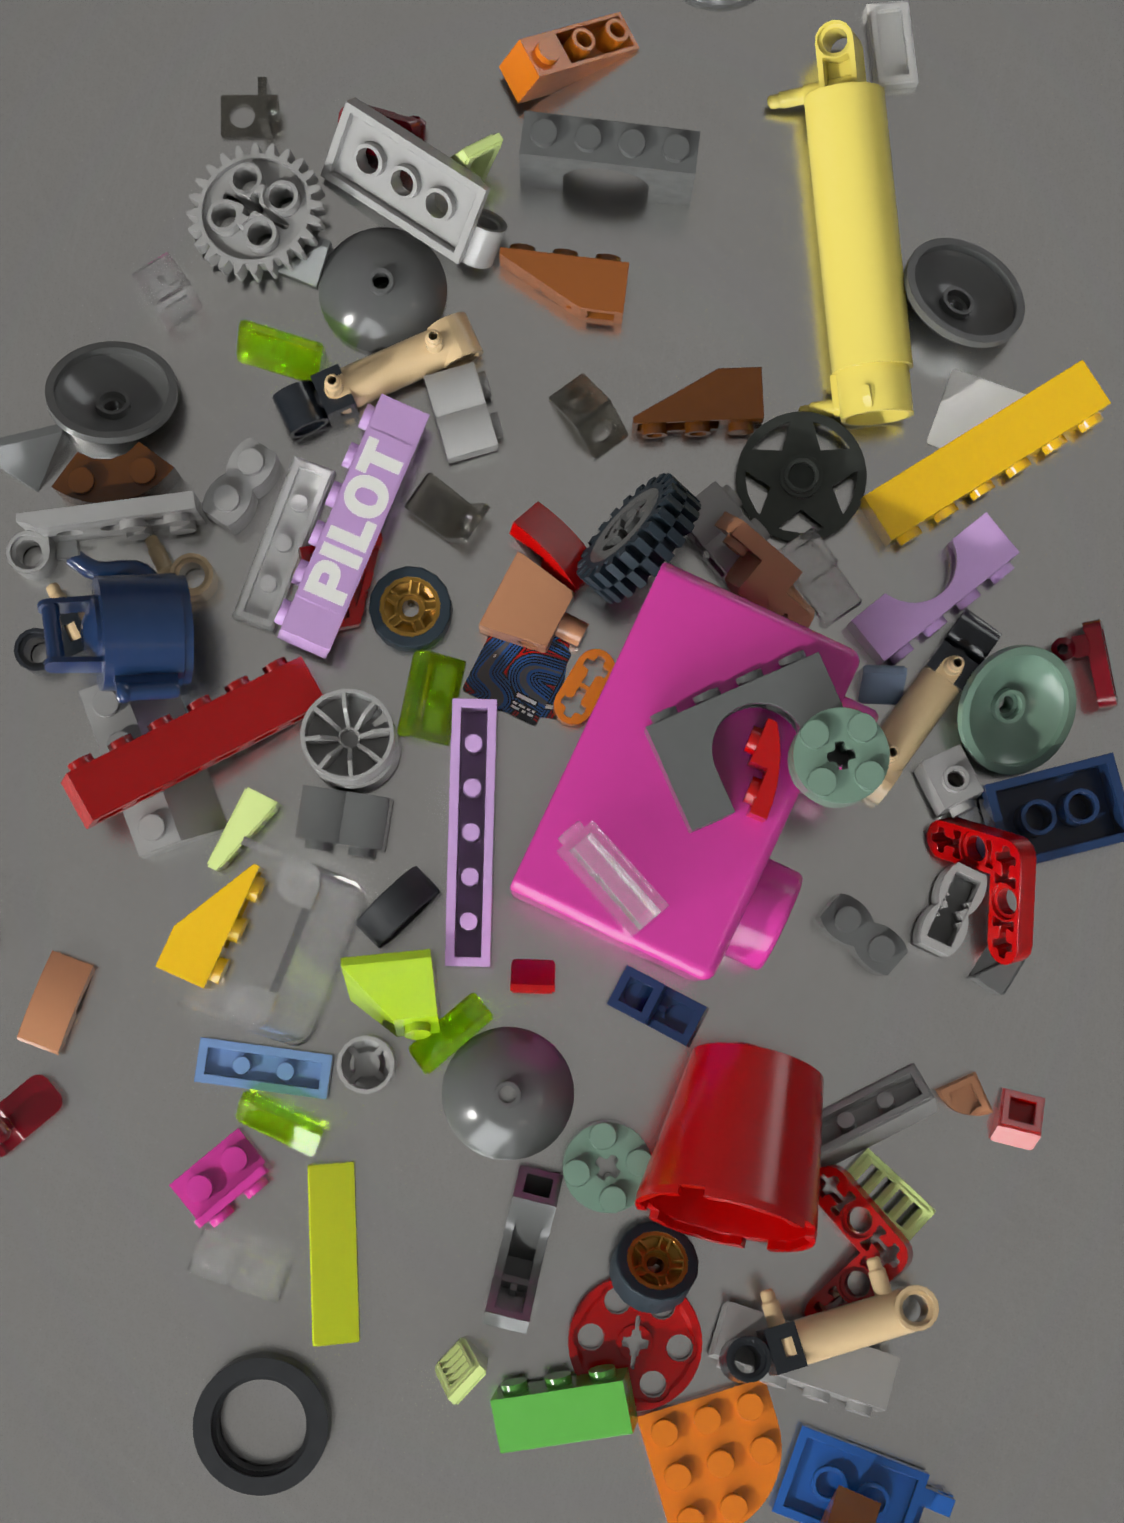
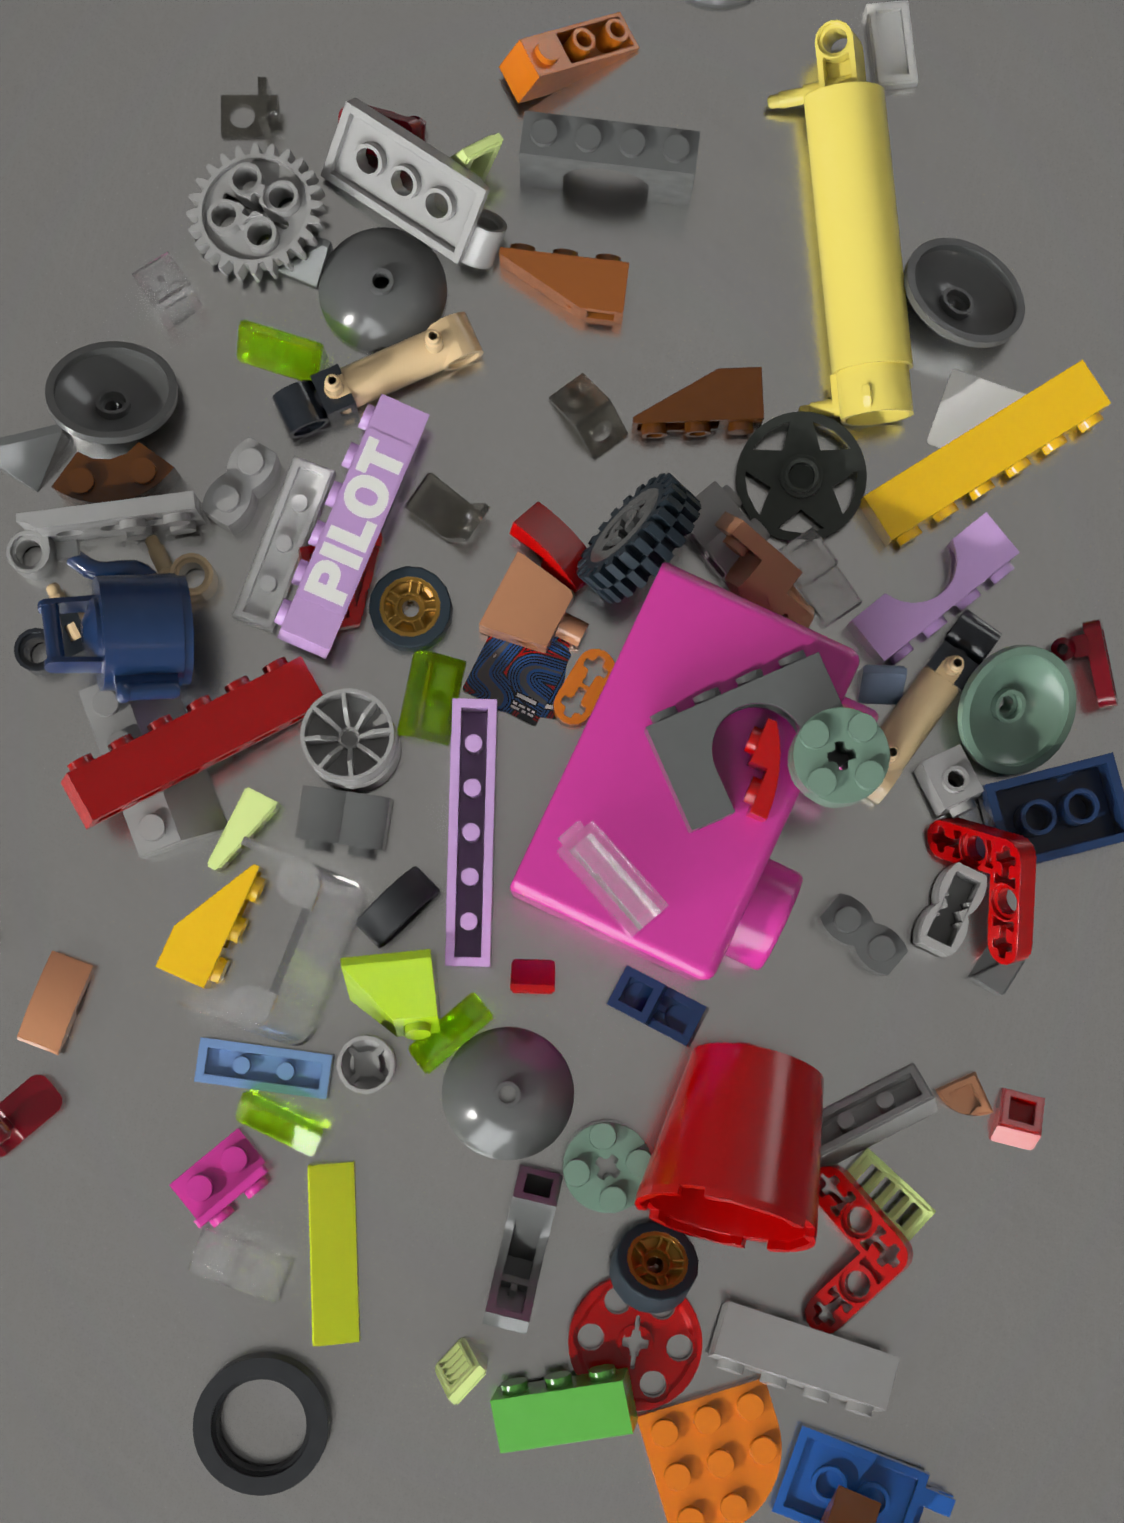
(462, 413): light grey brick -> none
(831, 1332): tan piece -> none

